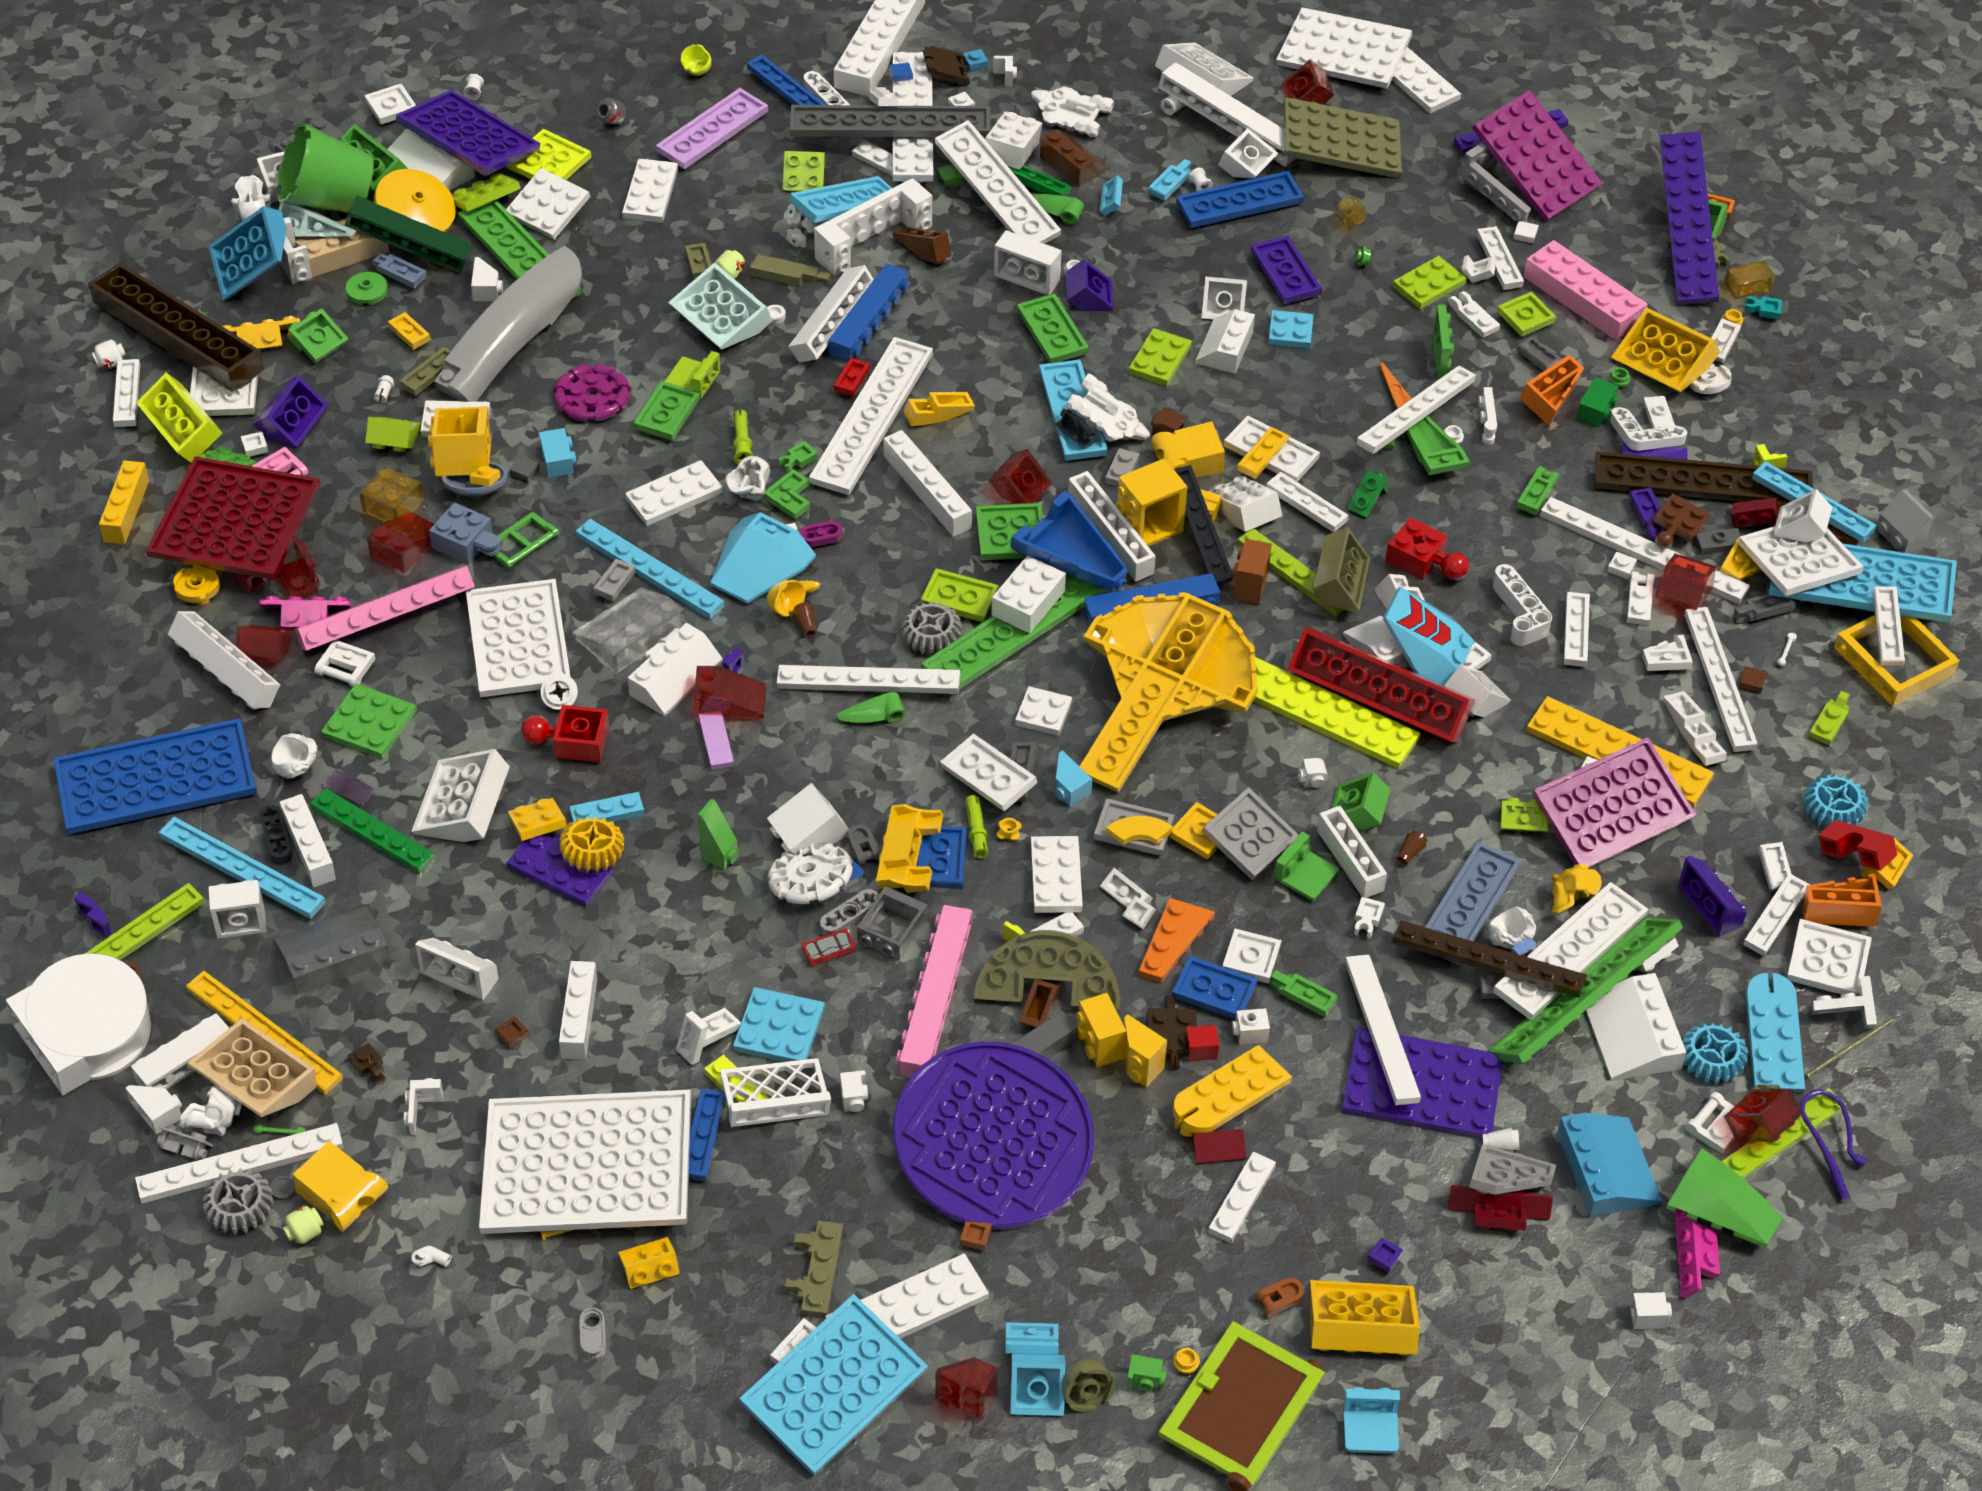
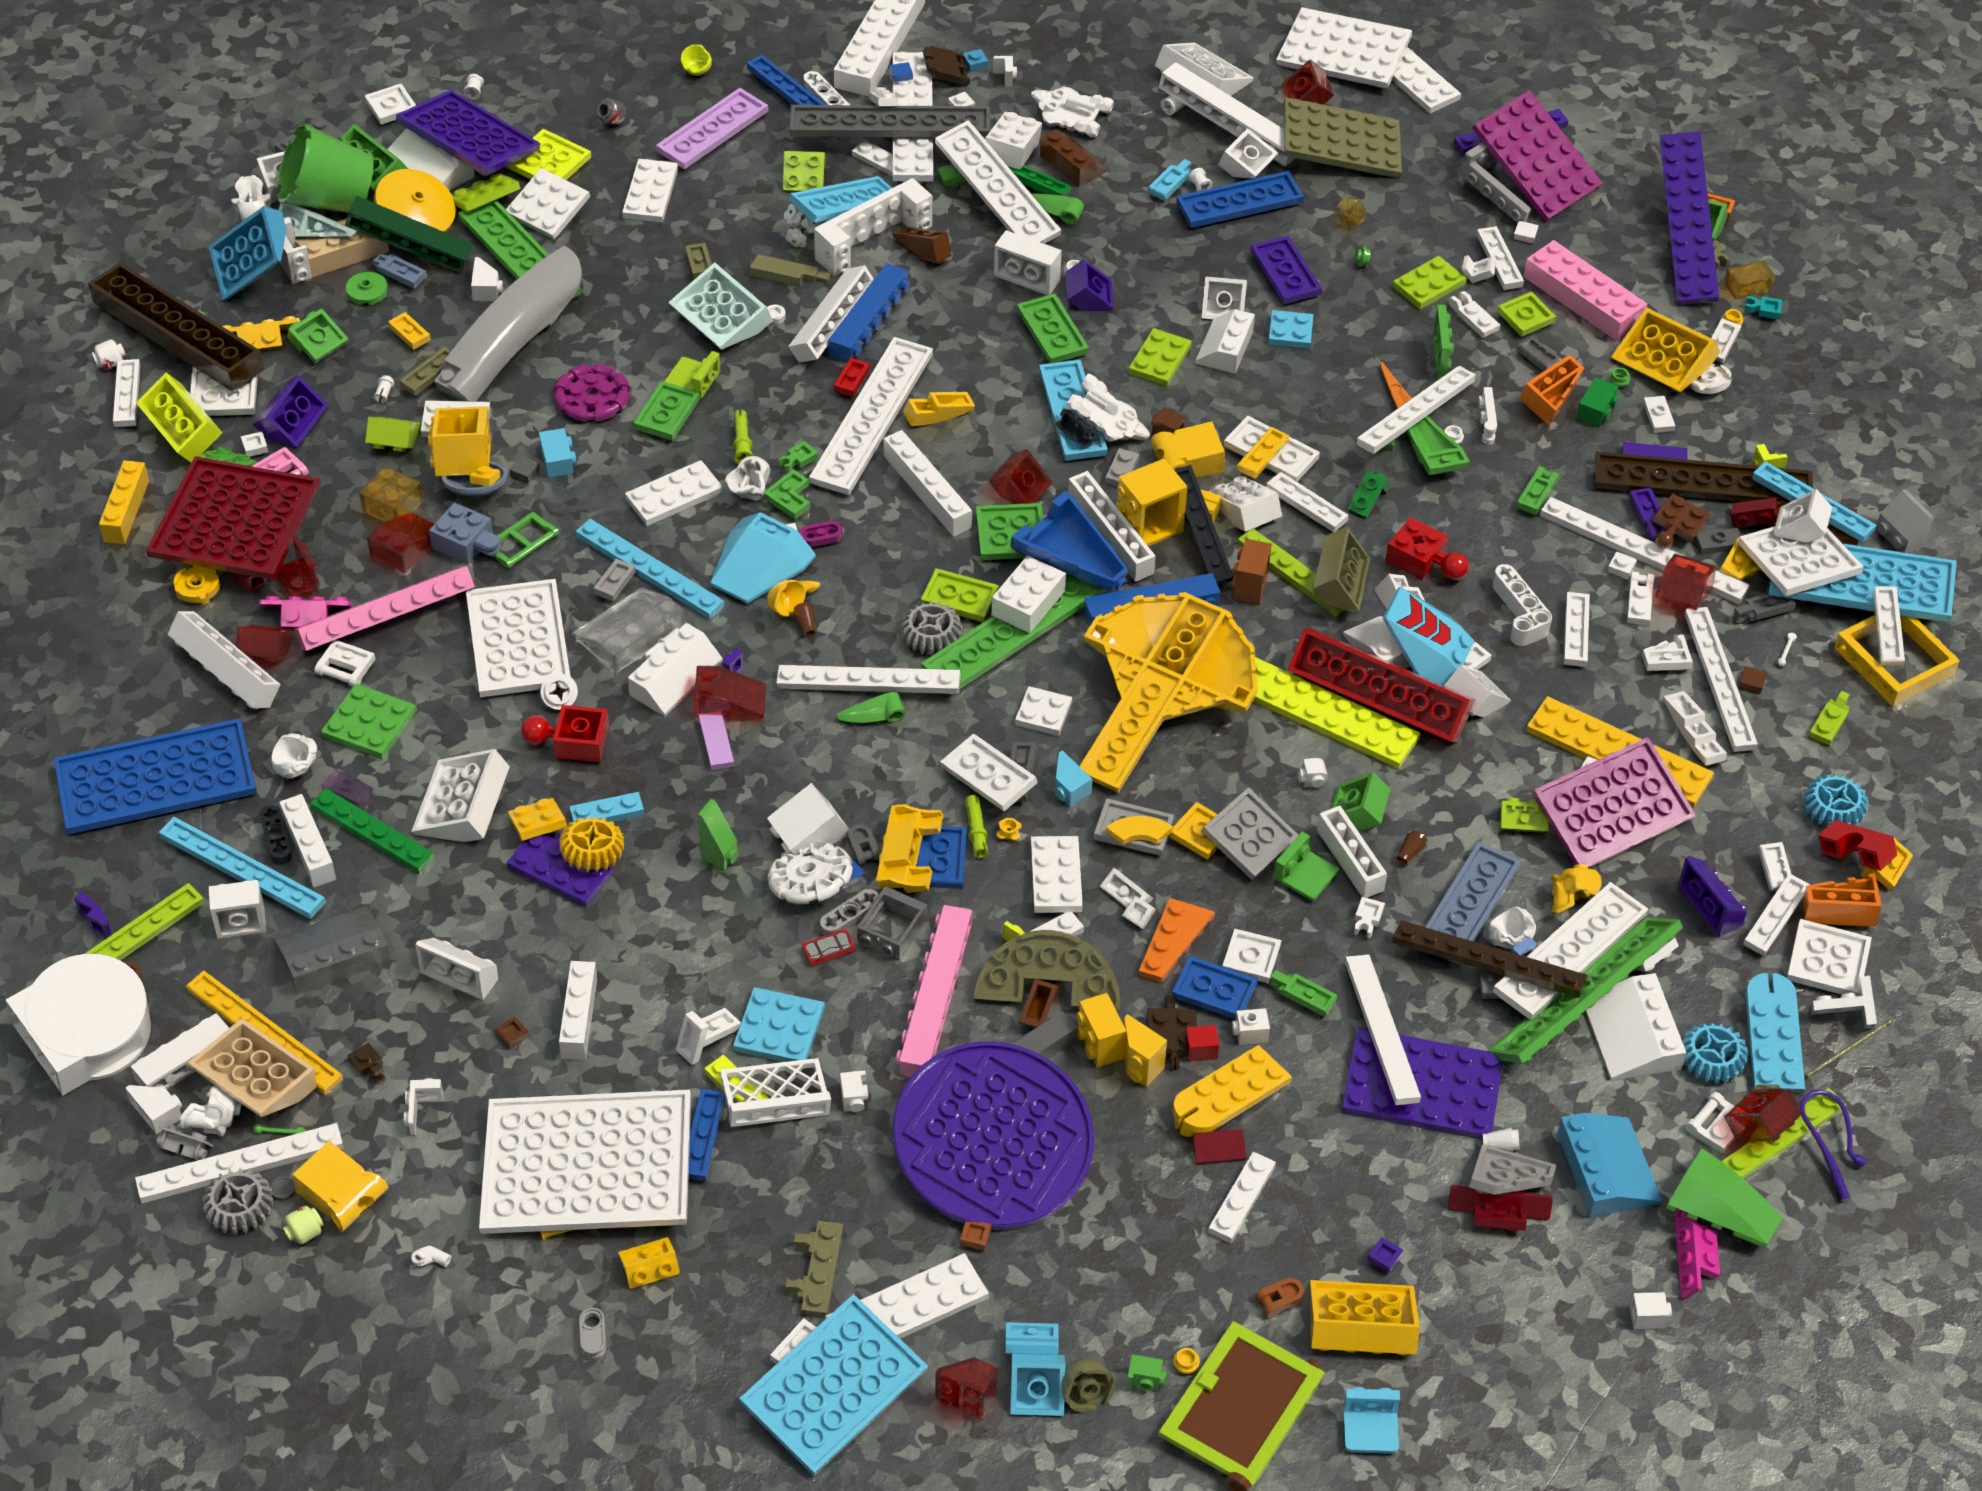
(731, 262): yellowish green head -> none
(1111, 195): medium azure plate -> none
(1647, 439): white beam -> none

